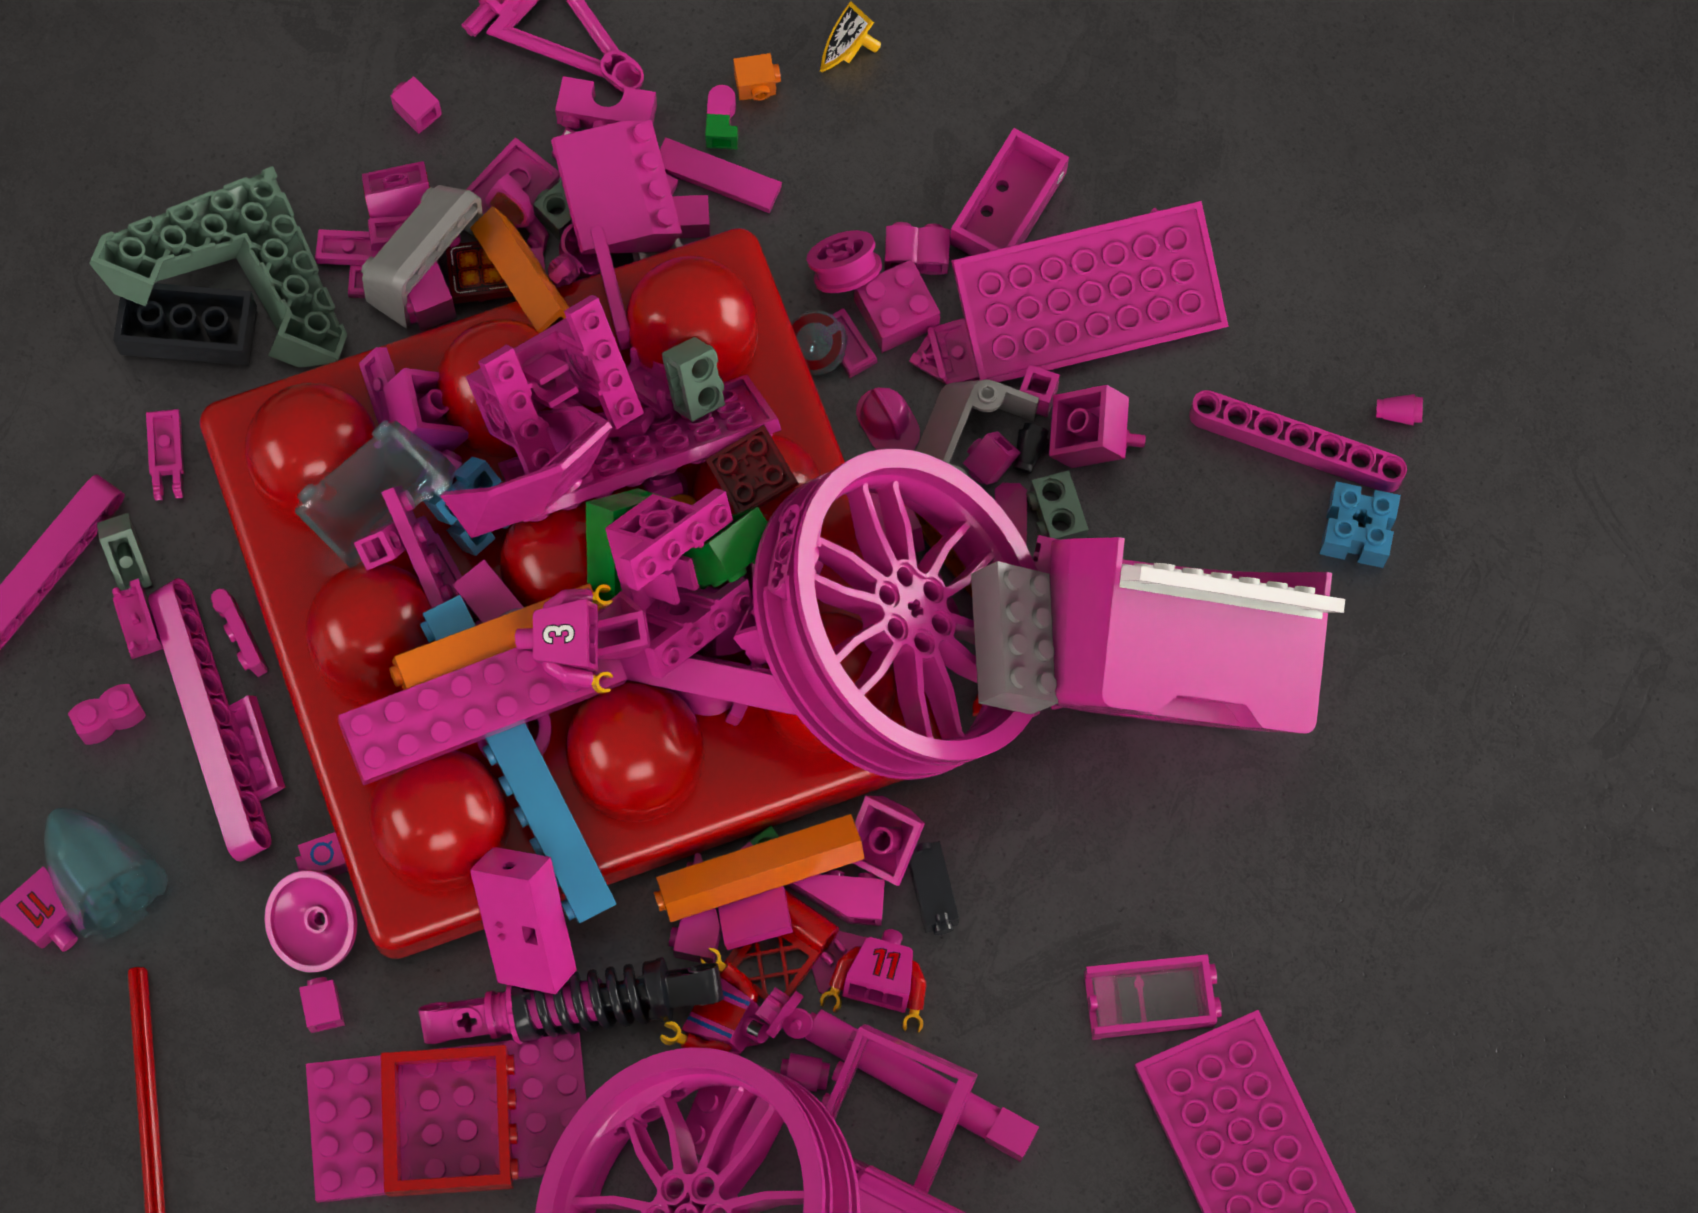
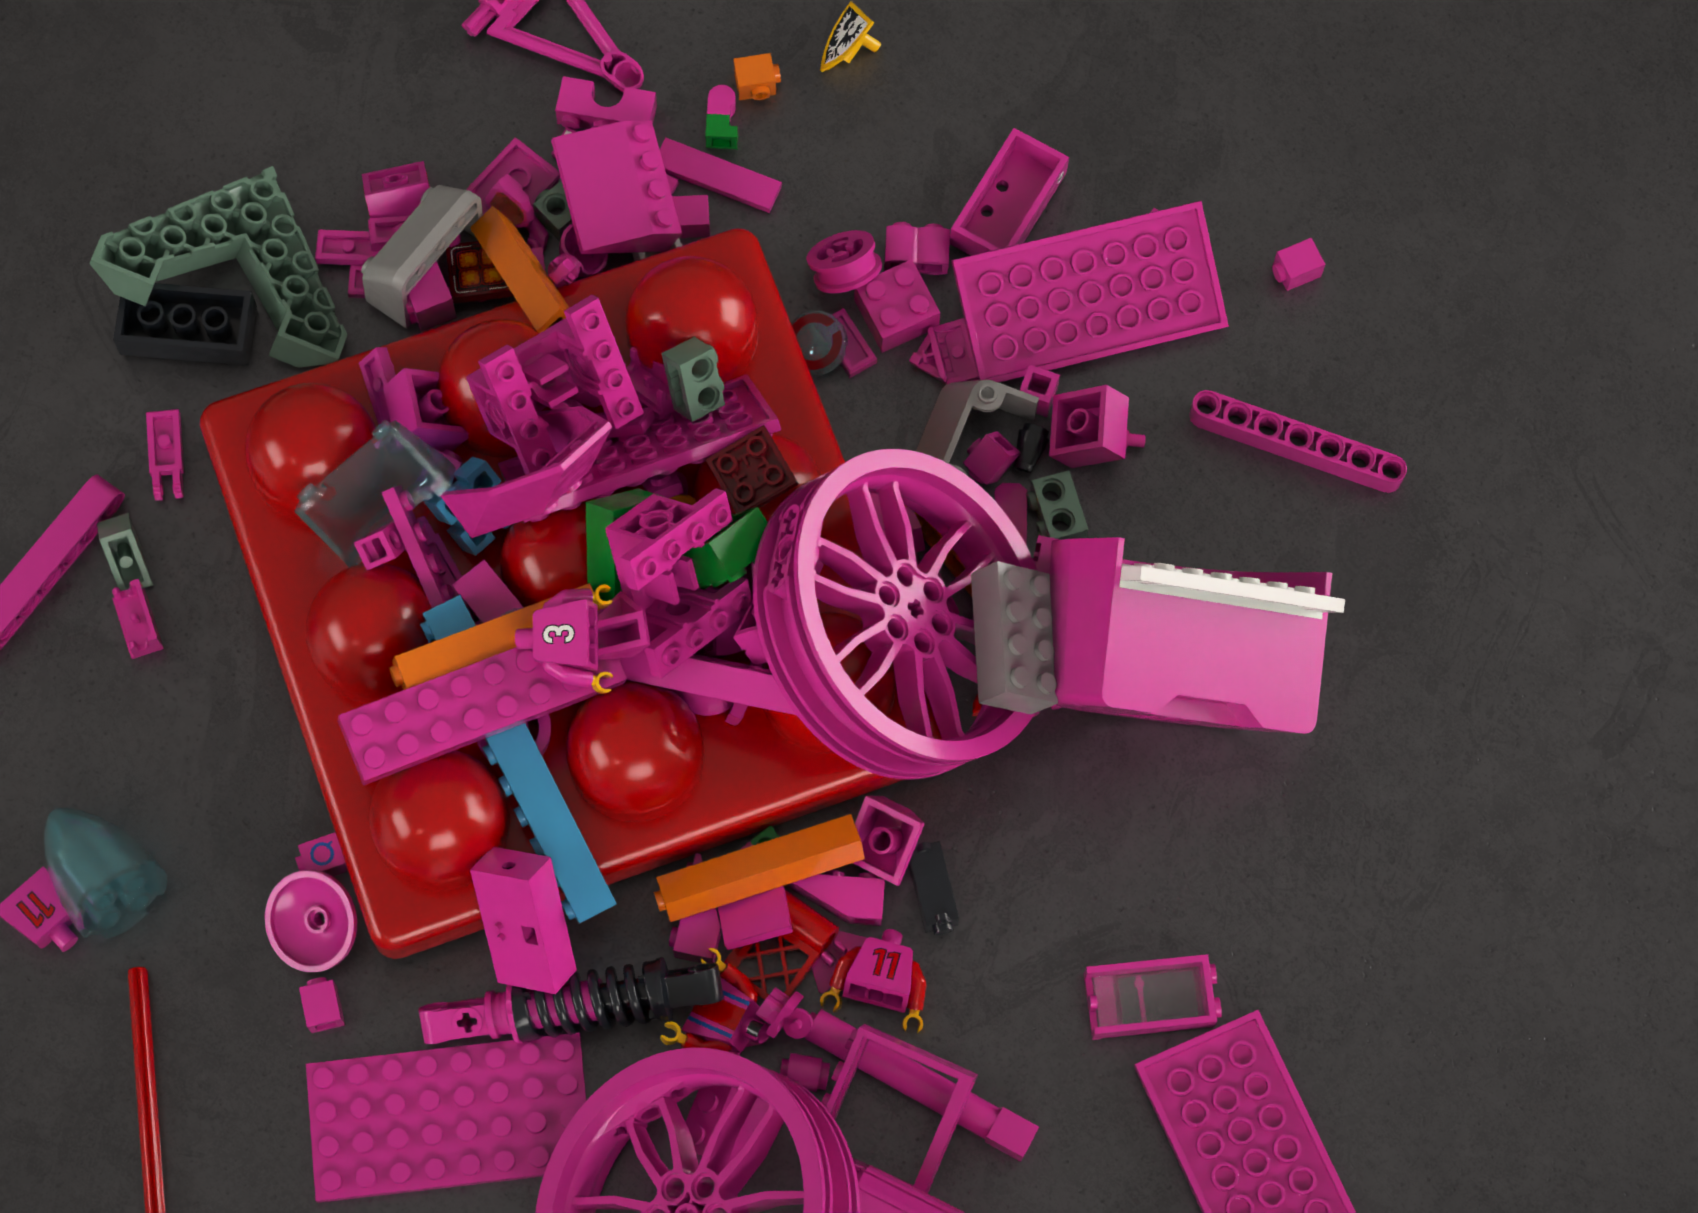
(114, 710): dark pink brick -> none
(209, 720): dark pink beam -> none
(239, 631): dark pink hinge -> none
(257, 746): dark pink plate -> none
(391, 1122): red window -> none
(415, 104): dark pink brick -> none
(611, 286): dark pink tile -> none
(887, 420): dark pink piece -> none
(1298, 264): none -> dark pink brick
(1342, 530): dark azure brick -> none
(1401, 409): dark pink cone -> none

